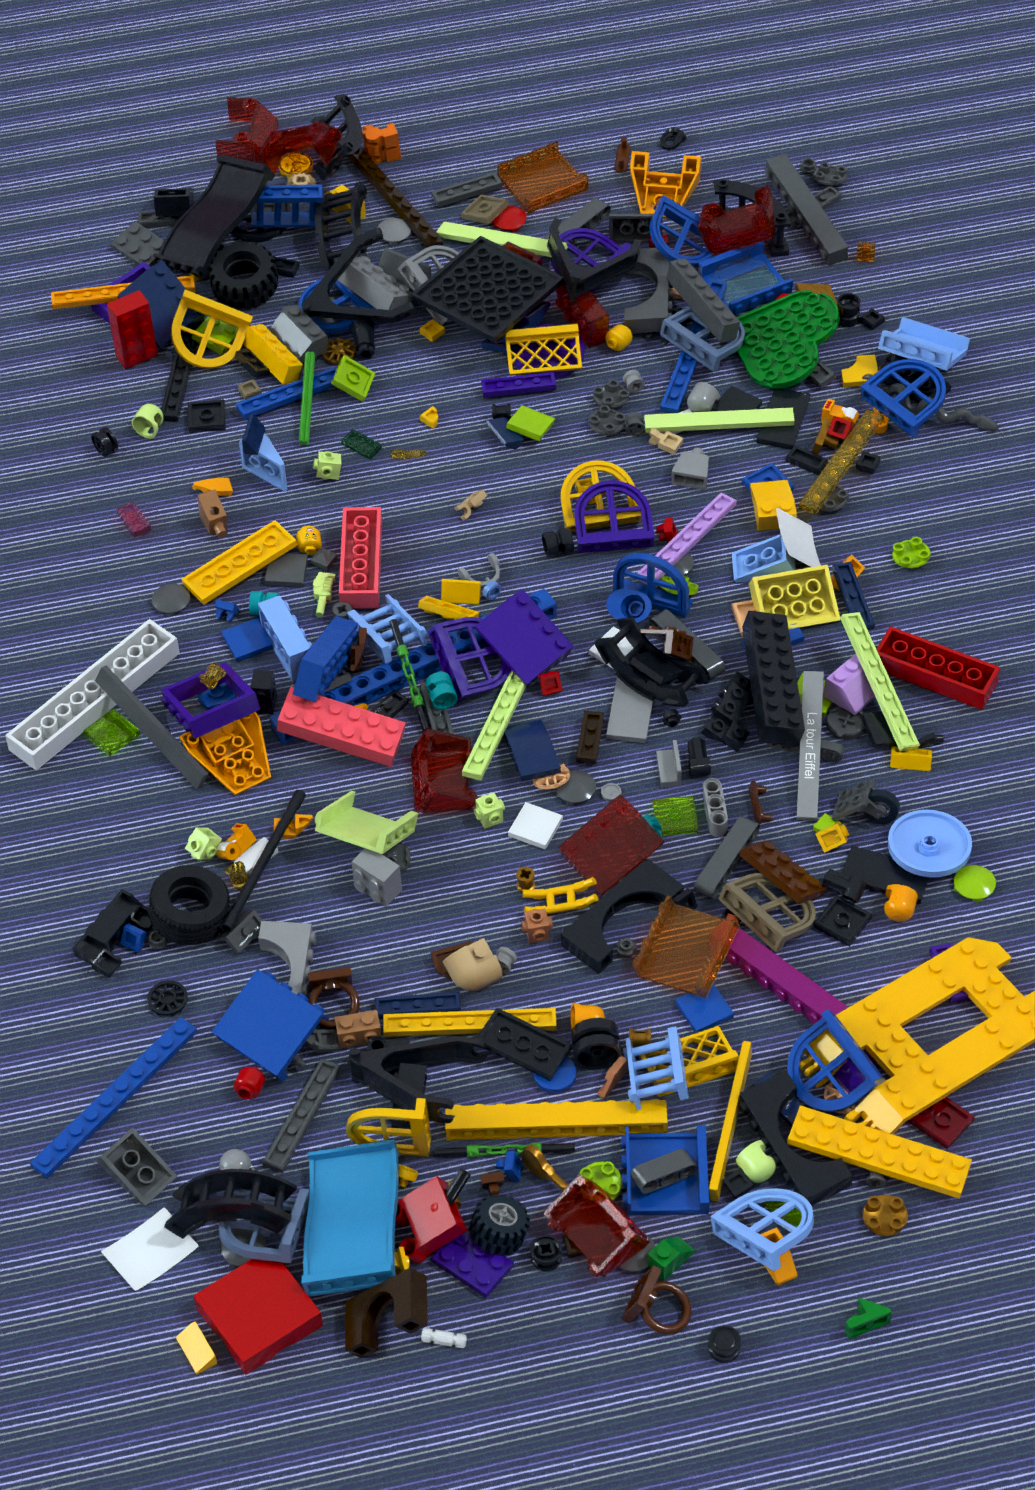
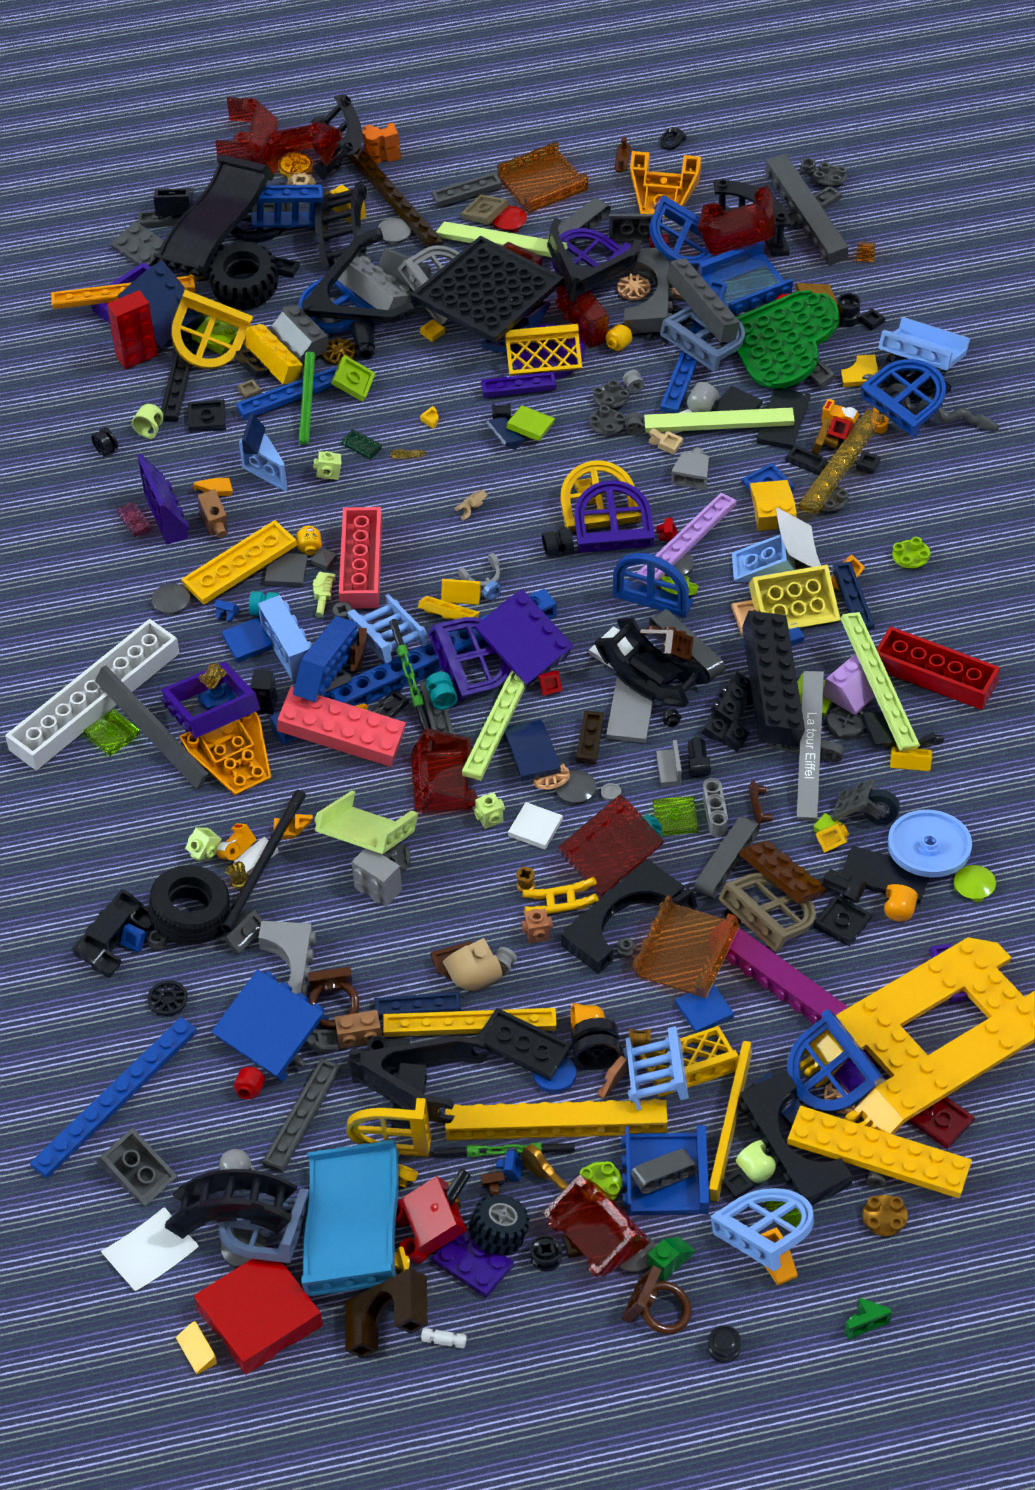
(162, 503): none -> dark purple slope
(629, 604): blue piece -> none
(633, 287): none -> light nougat wheel

